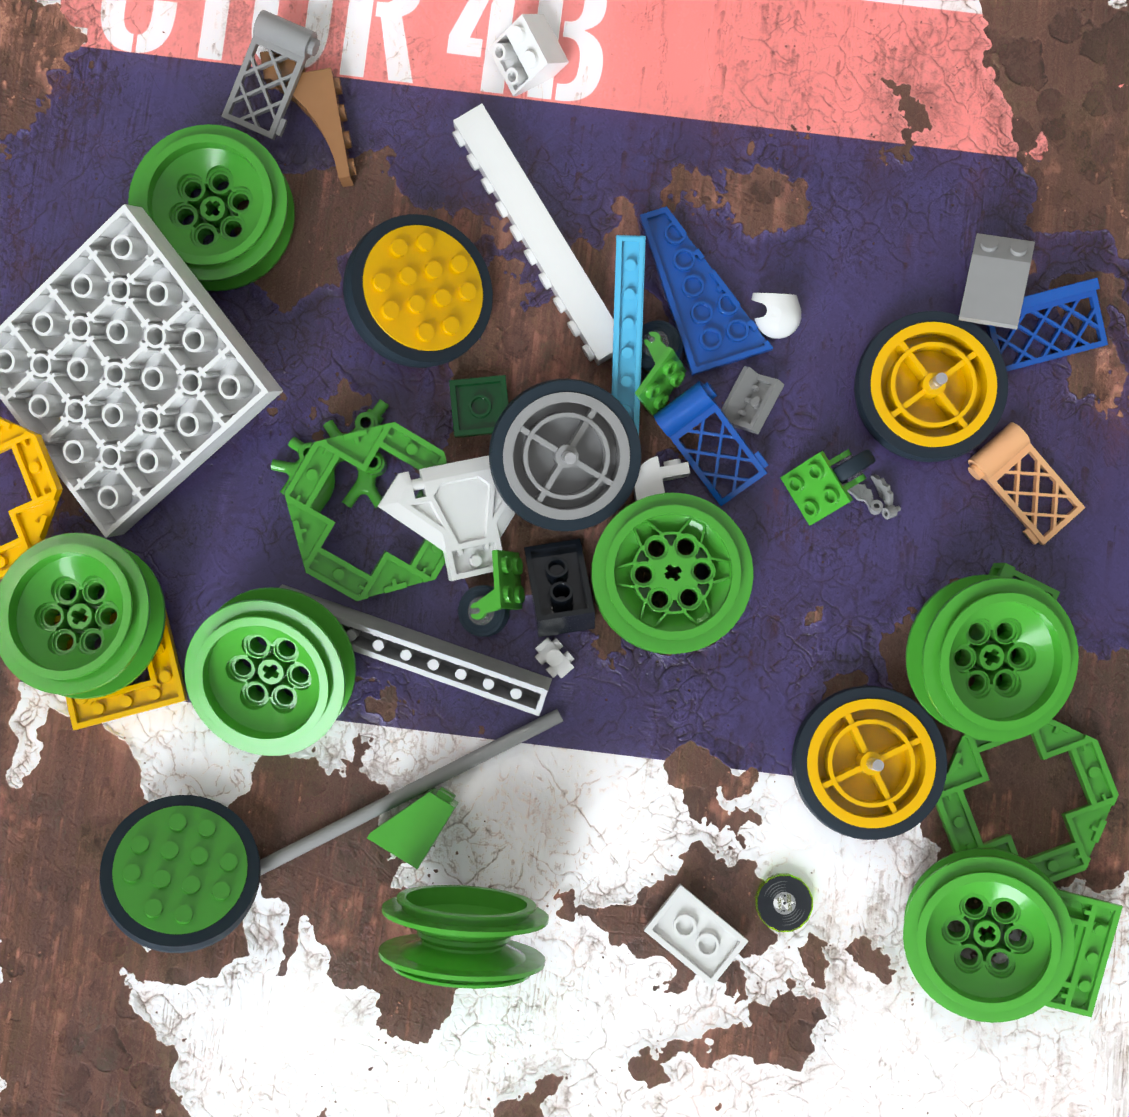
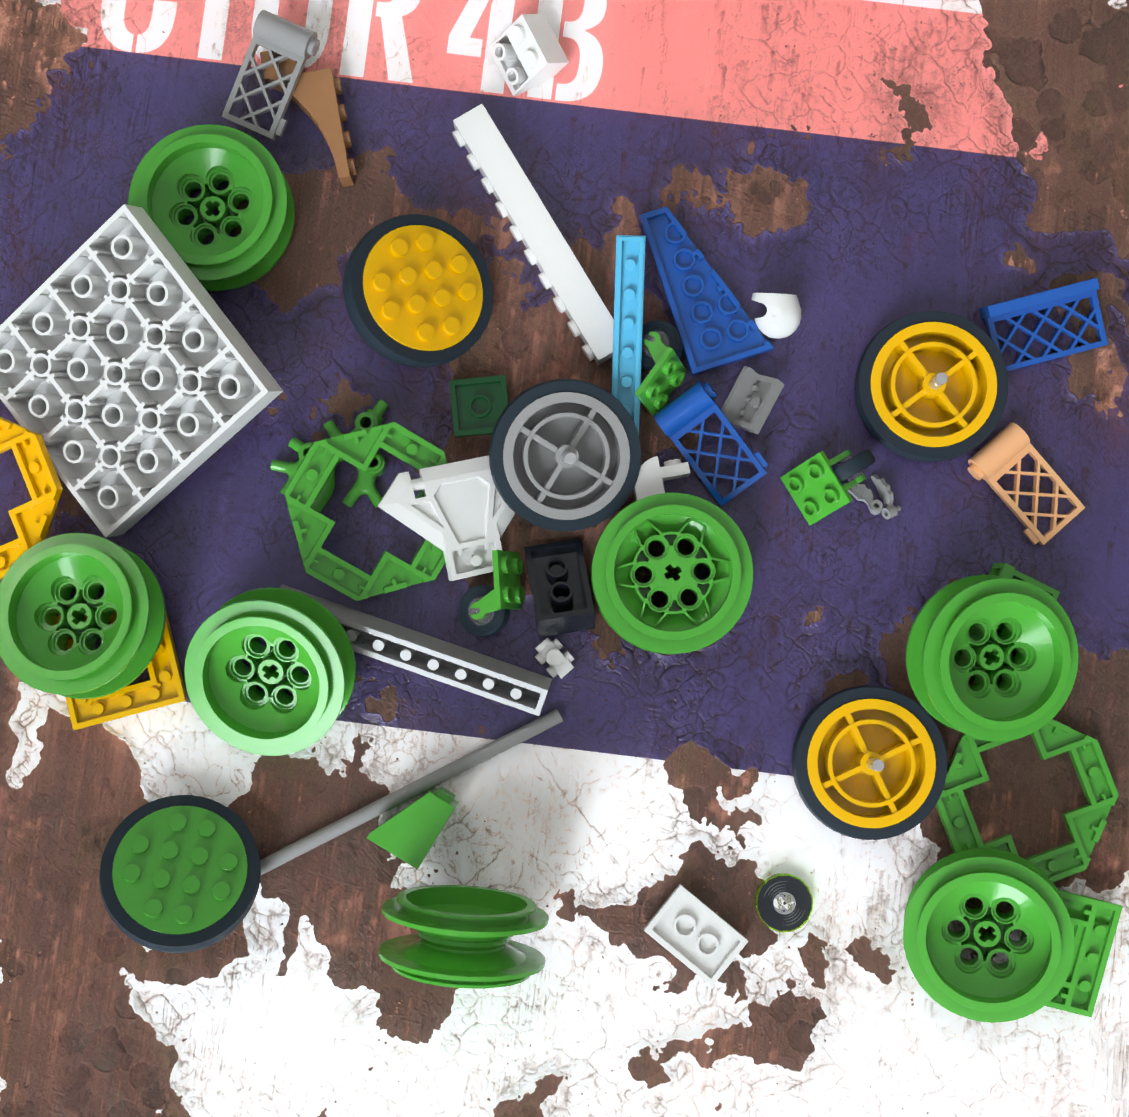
(996, 281): light grey slope -> none

